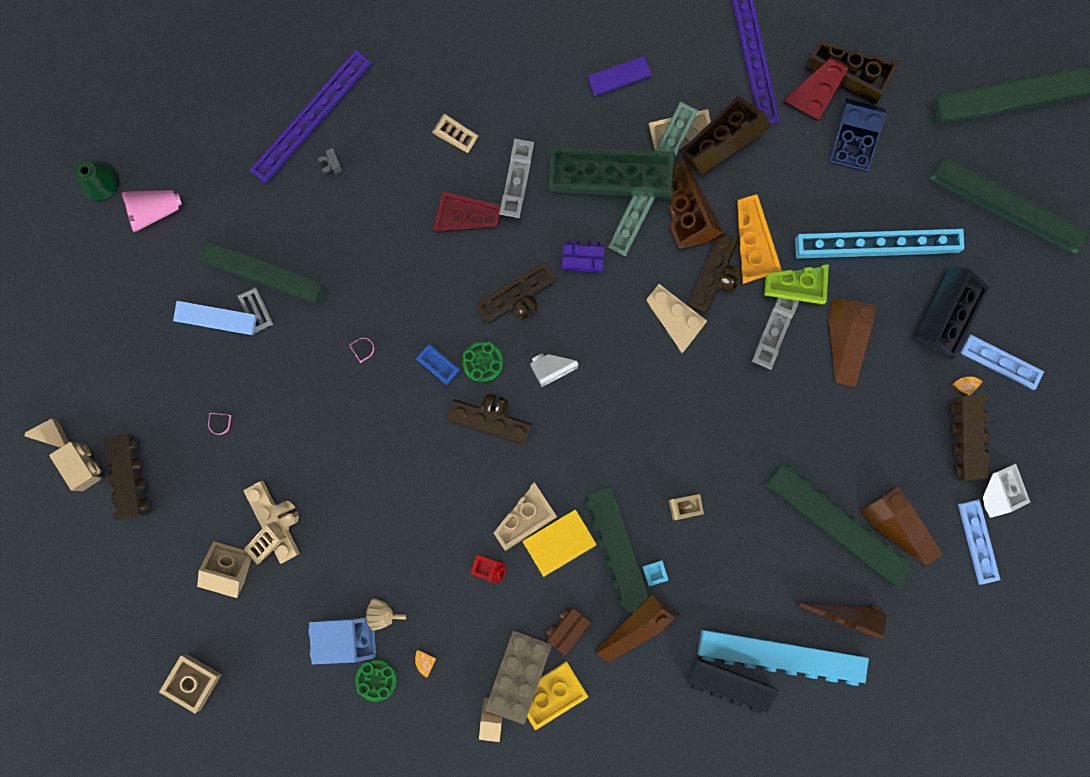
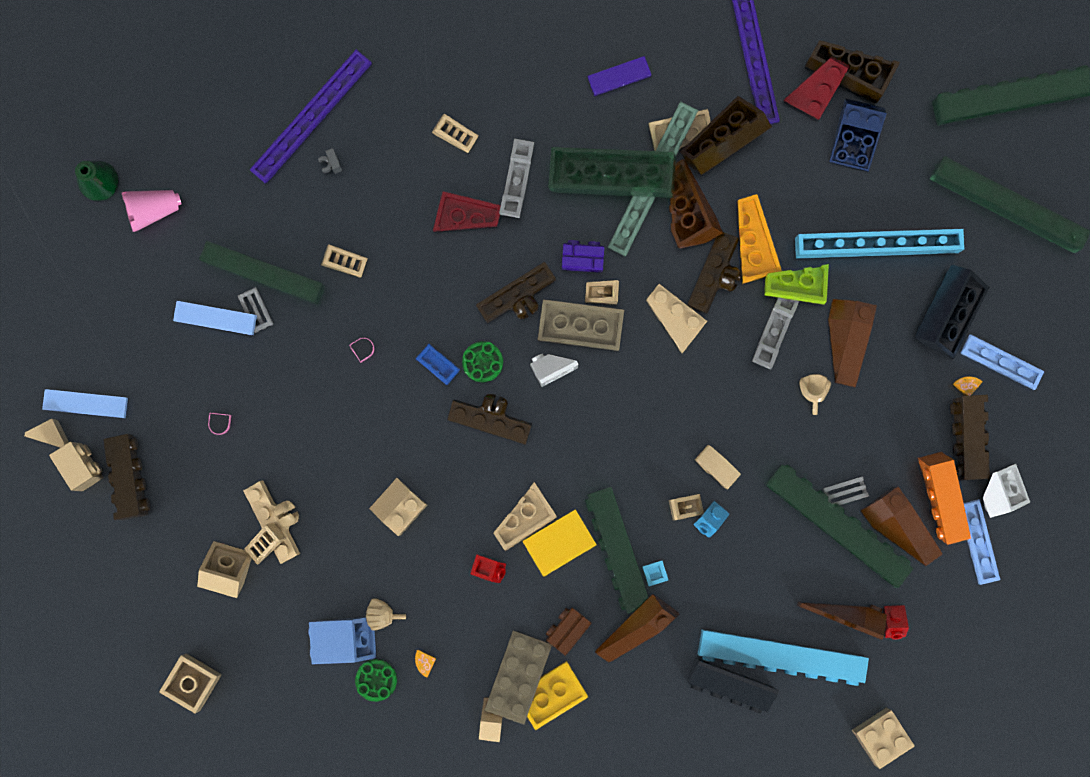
(85, 403): none -> light blue tile
(325, 262): none -> tan slope
(398, 507): none -> tan slope
(580, 325): none -> dark tan plate
(602, 292): none -> tan slope
(711, 519): none -> dark azure bracket
(717, 466): none -> tan slope
(815, 389): none -> tan piece
(862, 487): none -> light grey tile
(883, 738): none -> tan brick
(896, 622): none -> red bracket
(945, 497): none -> orange wedge

